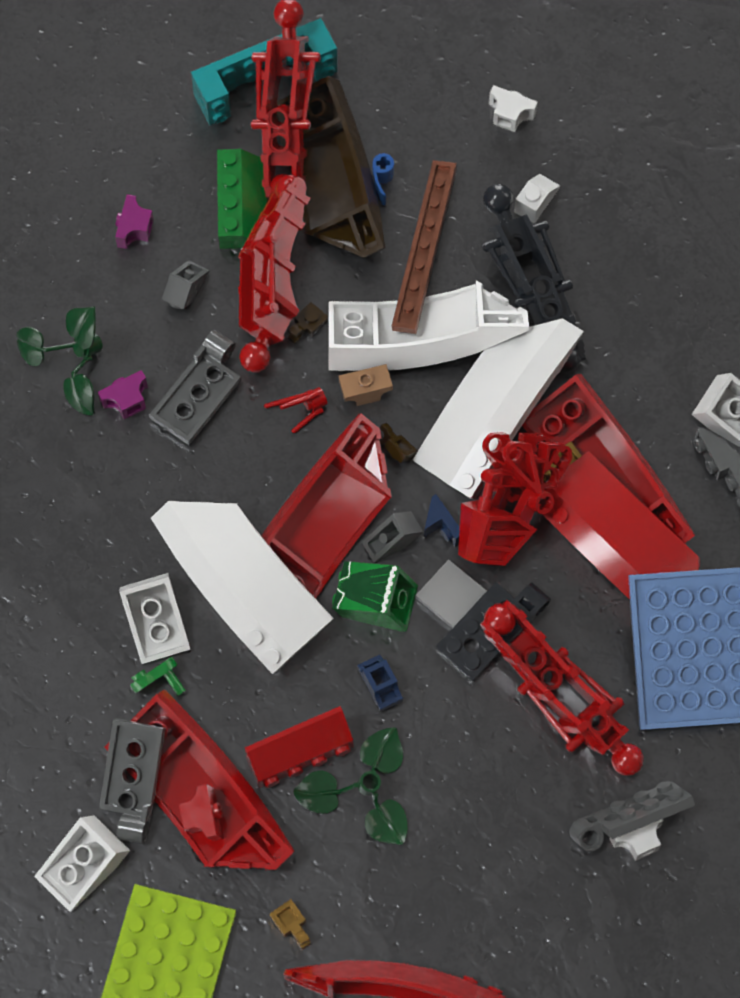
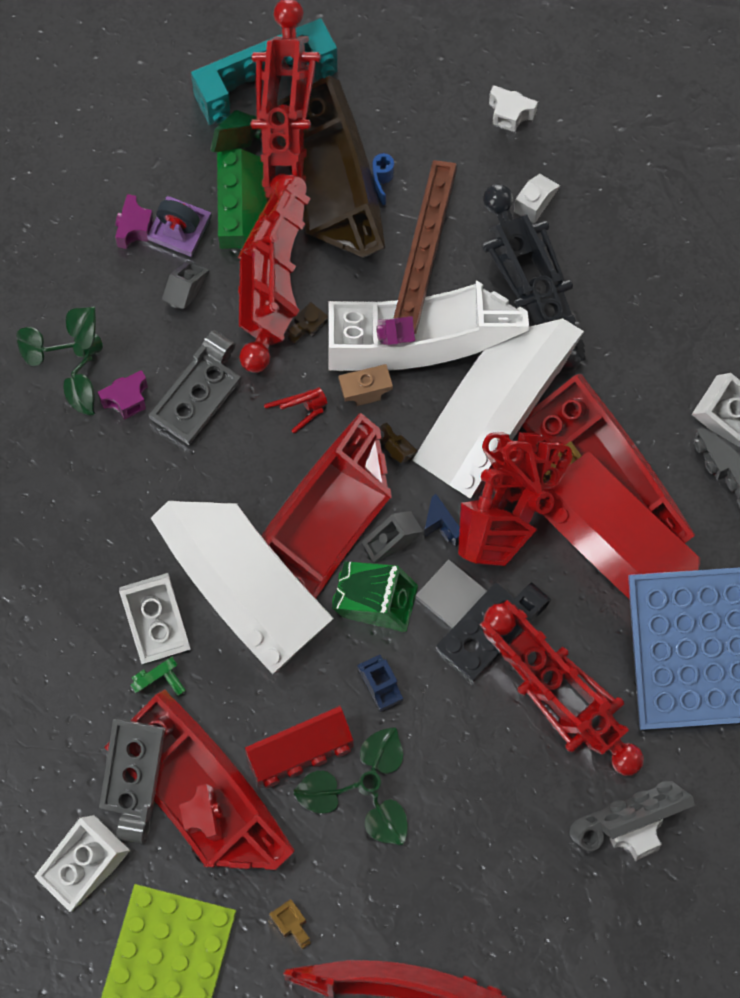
(179, 226): none -> medium lavender plate
(235, 133): none -> dark green slope
(395, 330): none -> magenta brick

